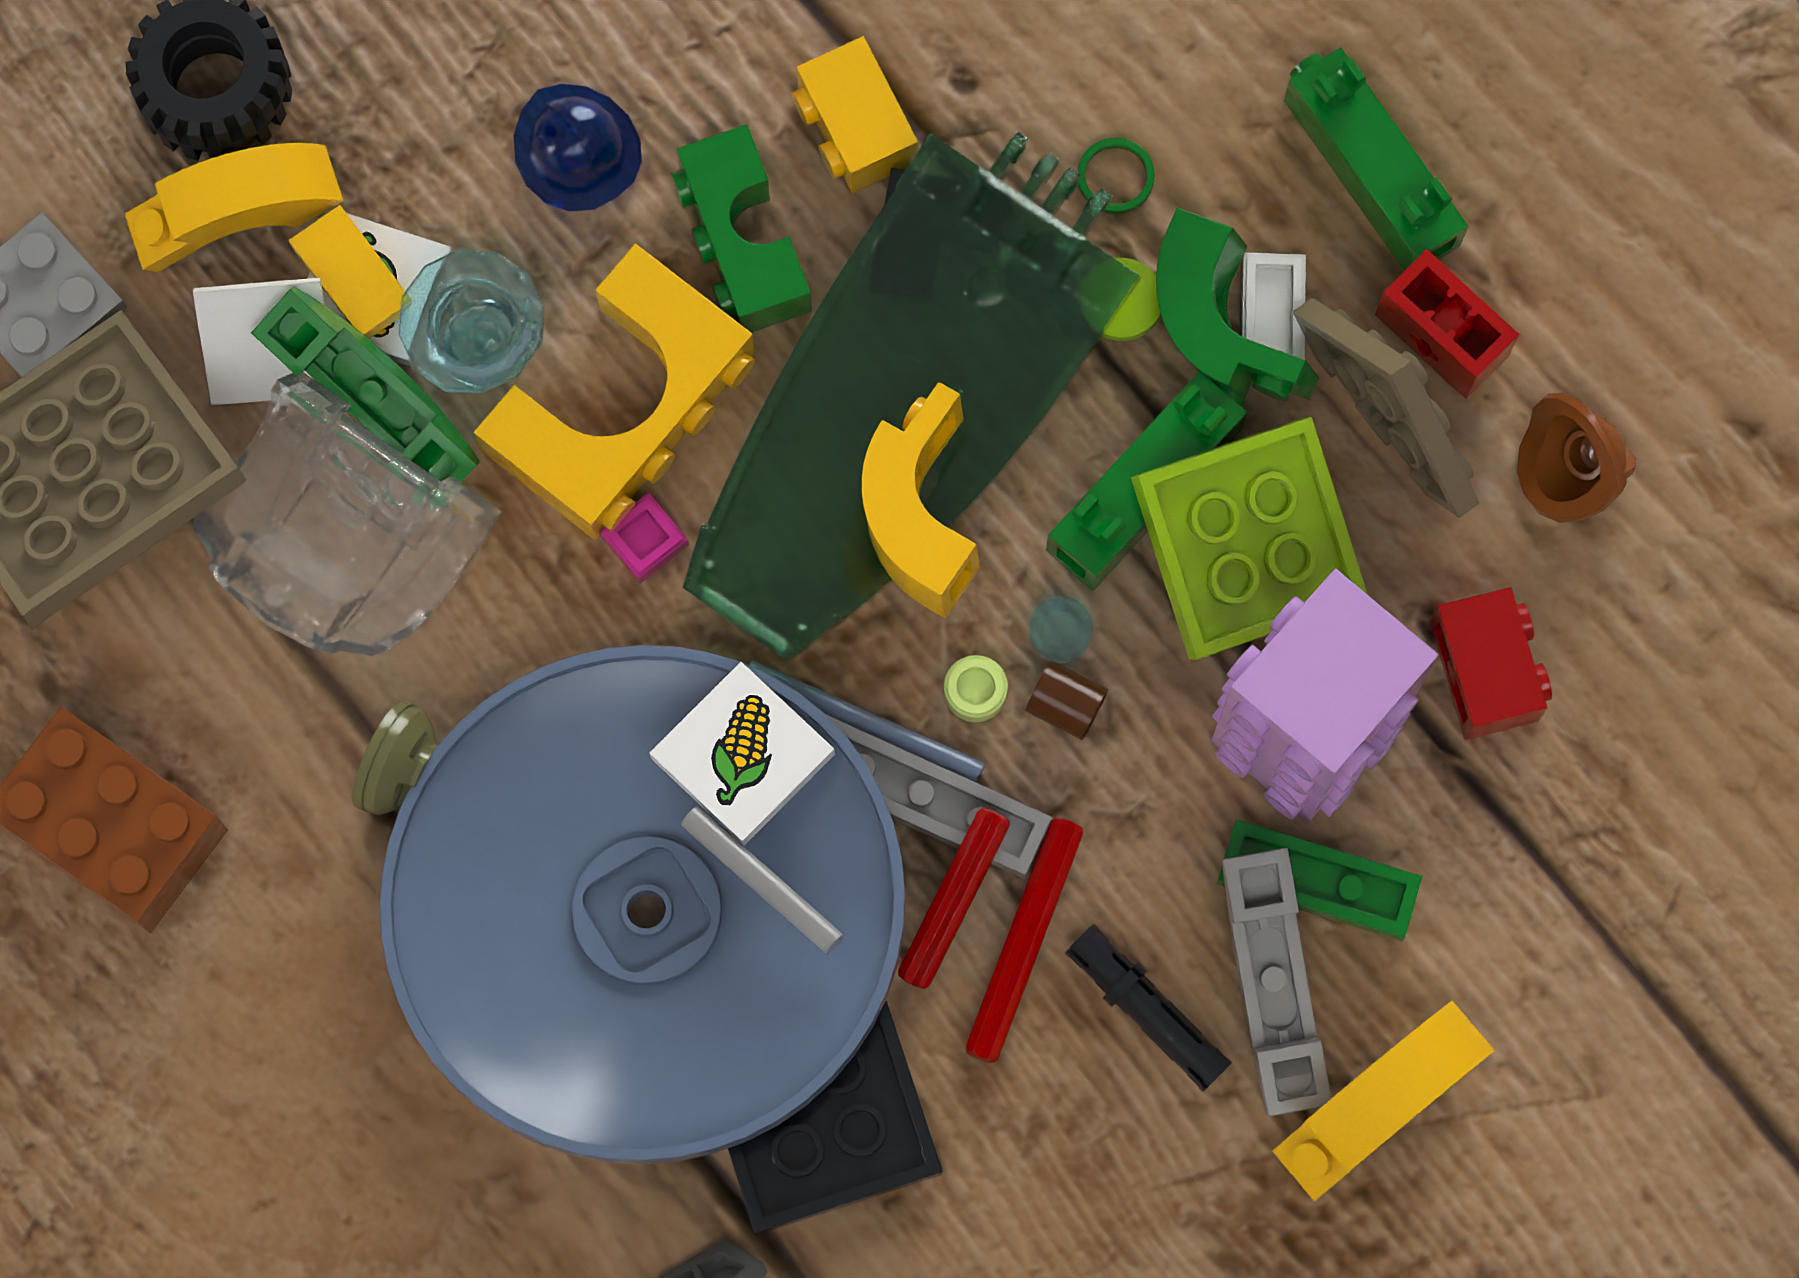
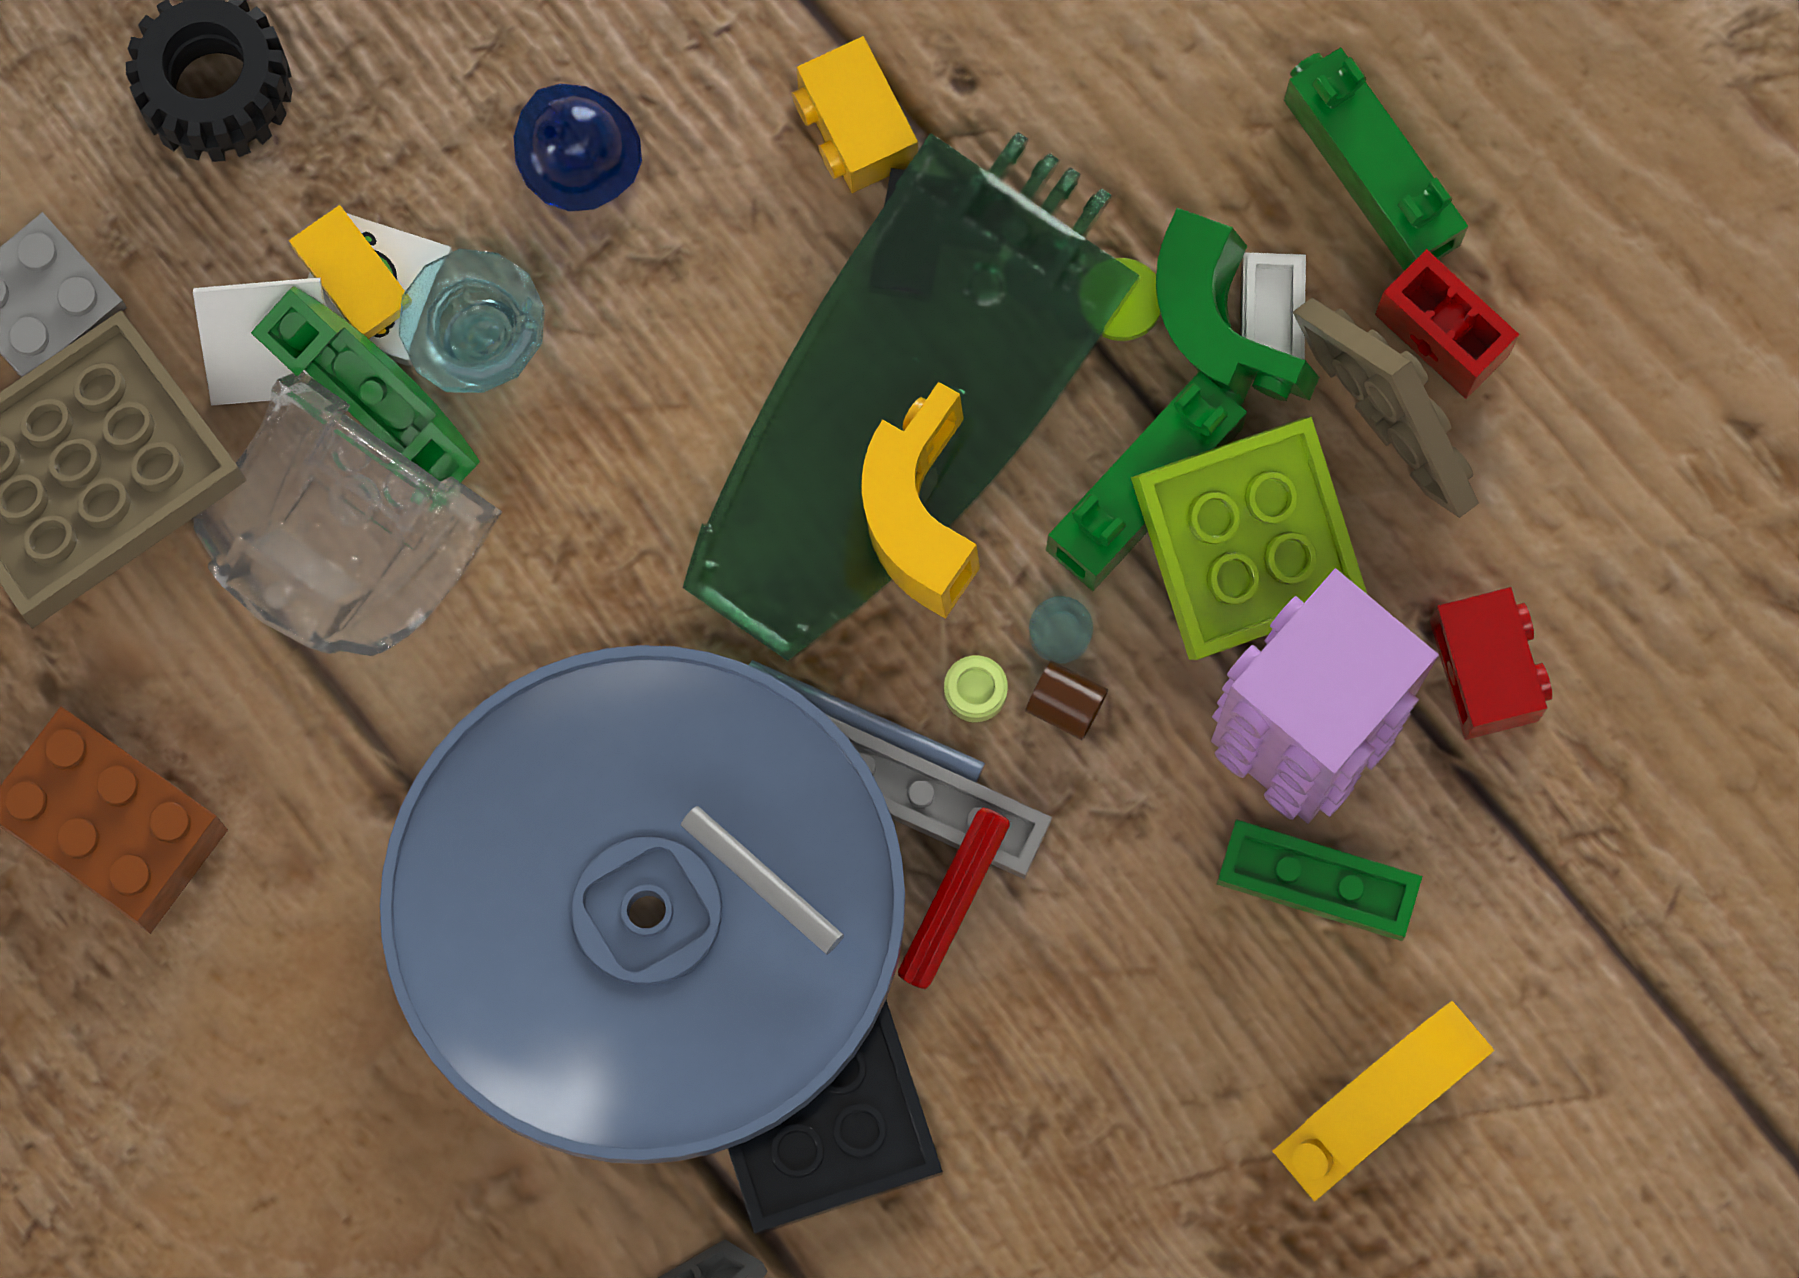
(232, 194): yellow arch -> none
(394, 759): olive piece -> none
(597, 476): yellow arch -> none
(645, 538): dark pink tile -> none
(722, 180): green arch -> none
(742, 753): white tile -> none
(1024, 940): red axle -> none
(1121, 144): green piece -> none
(1148, 1007): black pin -> none
(1274, 981): light grey slope -> none
(1571, 460): dark orange helmet -> none

